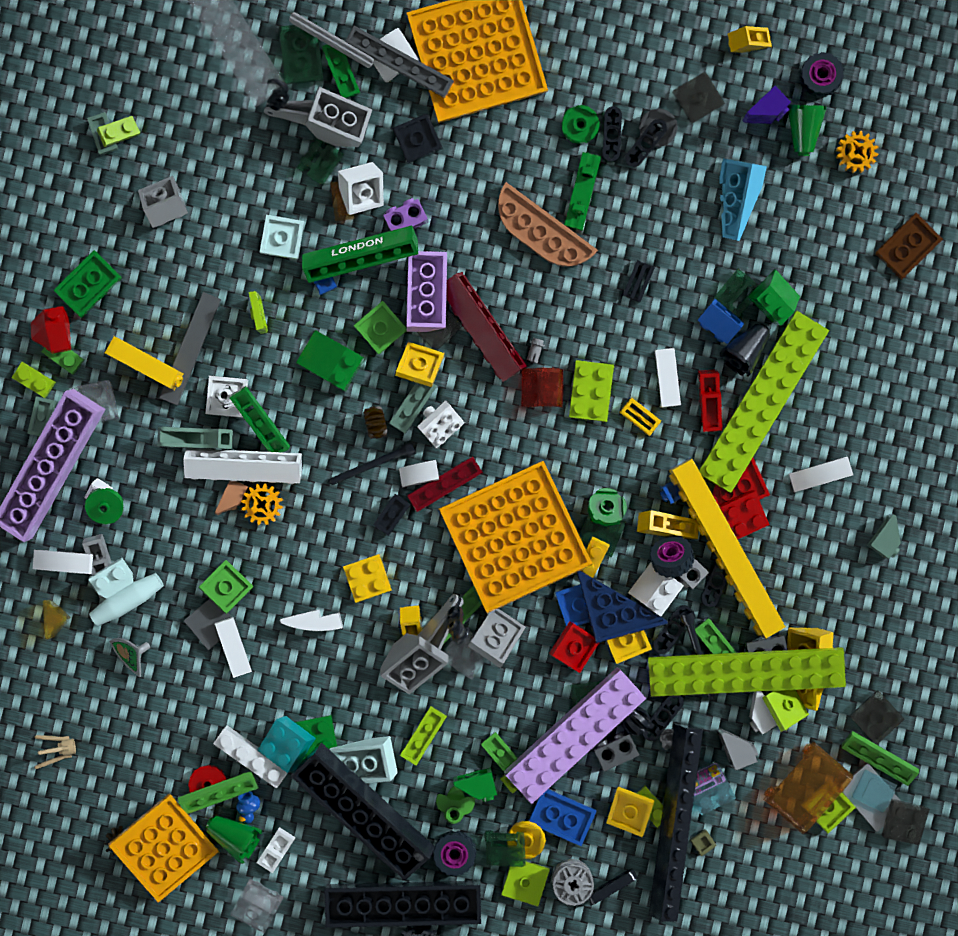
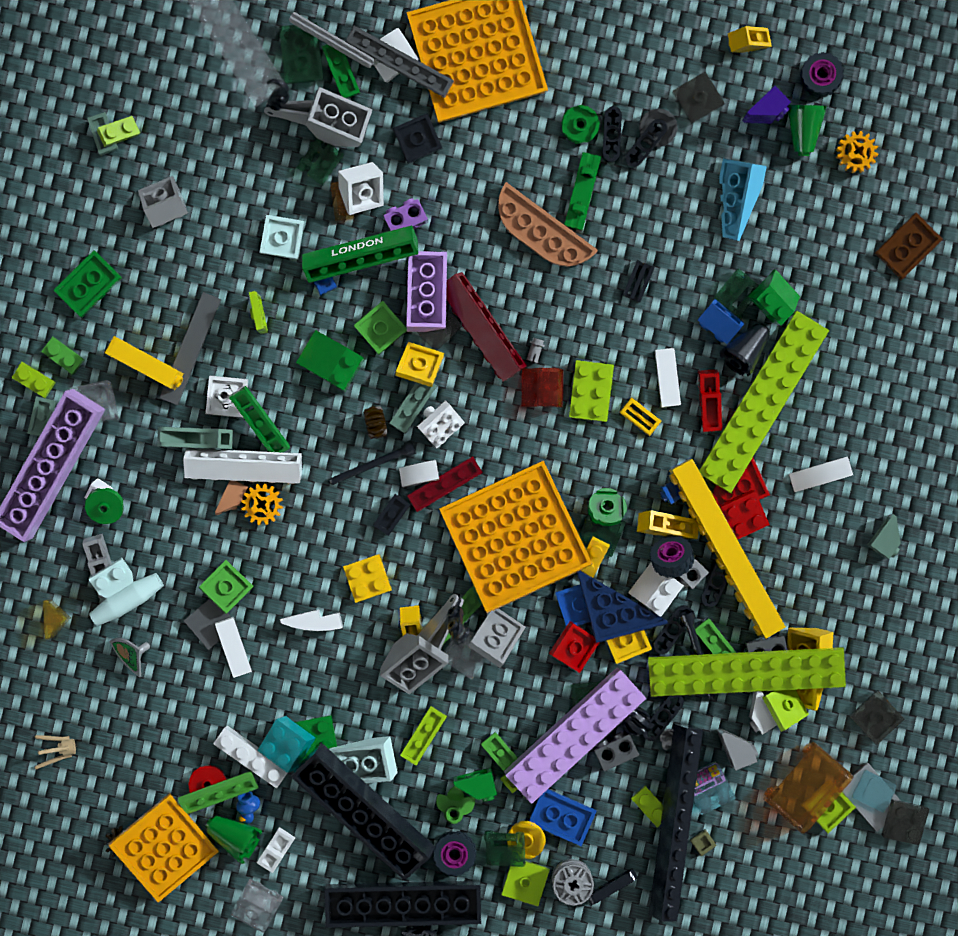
(52, 330): red slope -> none
(62, 561): white slope -> none
(630, 811): yellow plate -> none
(880, 758): bright green plate -> none

